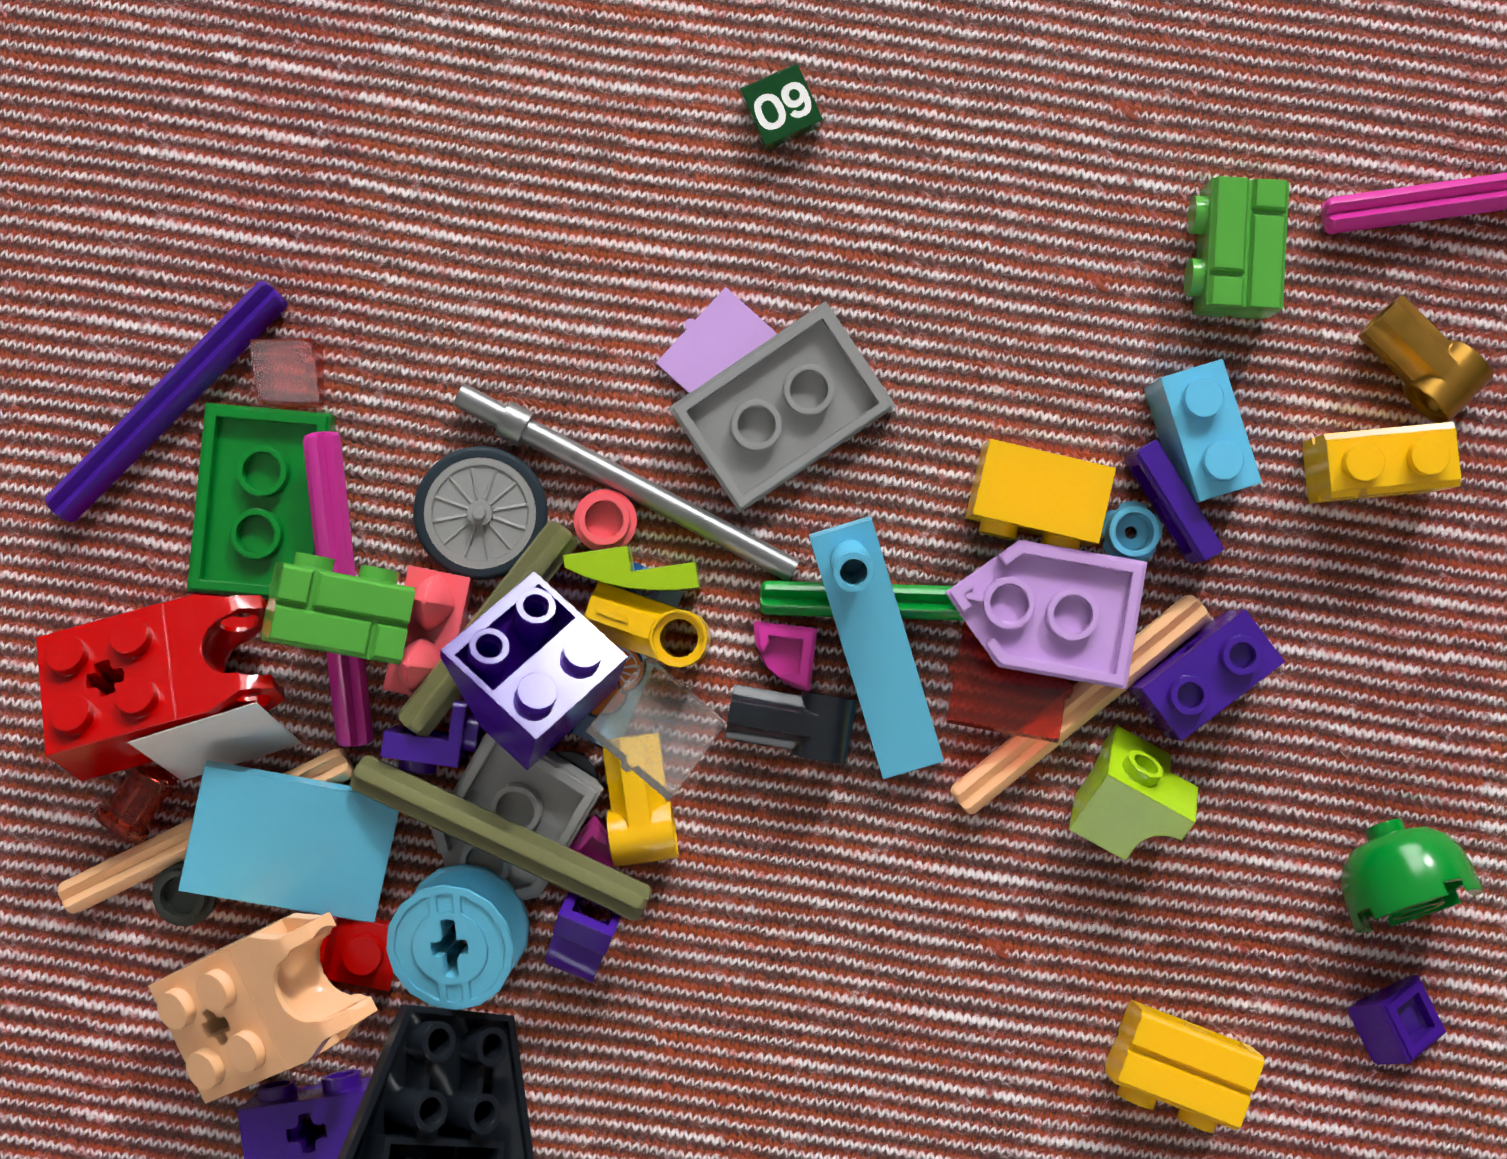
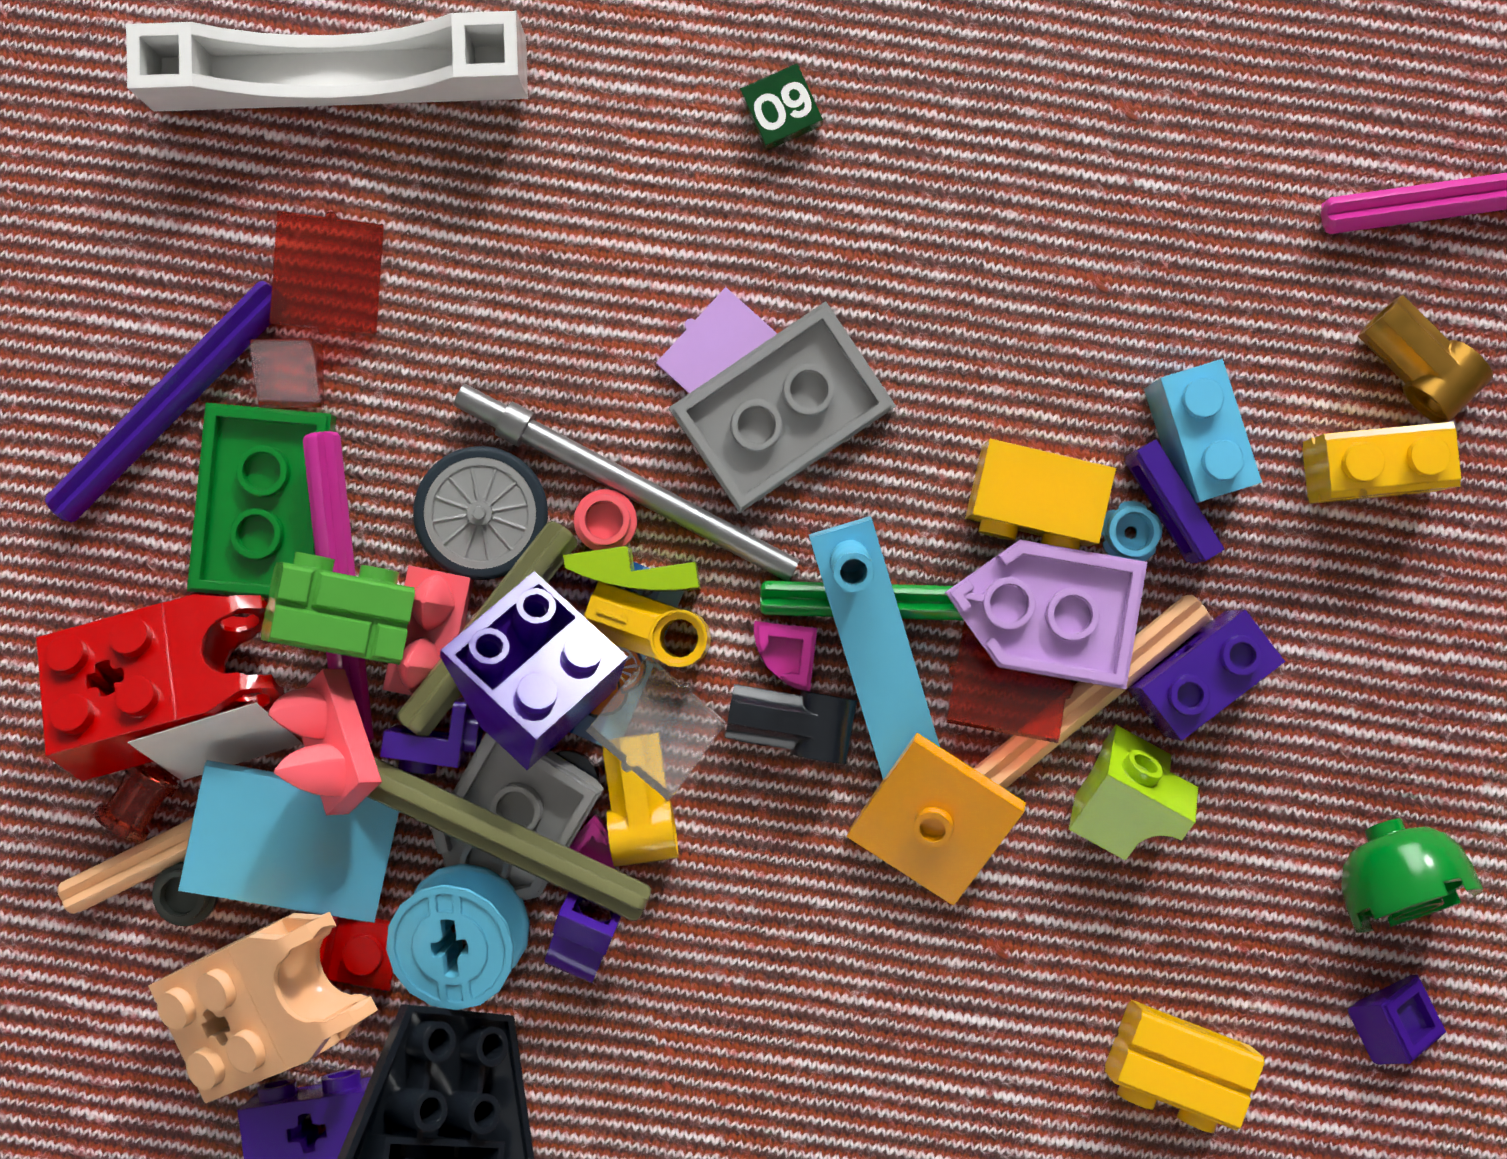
(224, 68): none -> white arch
(326, 273): none -> clear red piece
(336, 750): none -> coral tile
(936, 819): none -> light orange plate
(1238, 247): bright green brick -> none

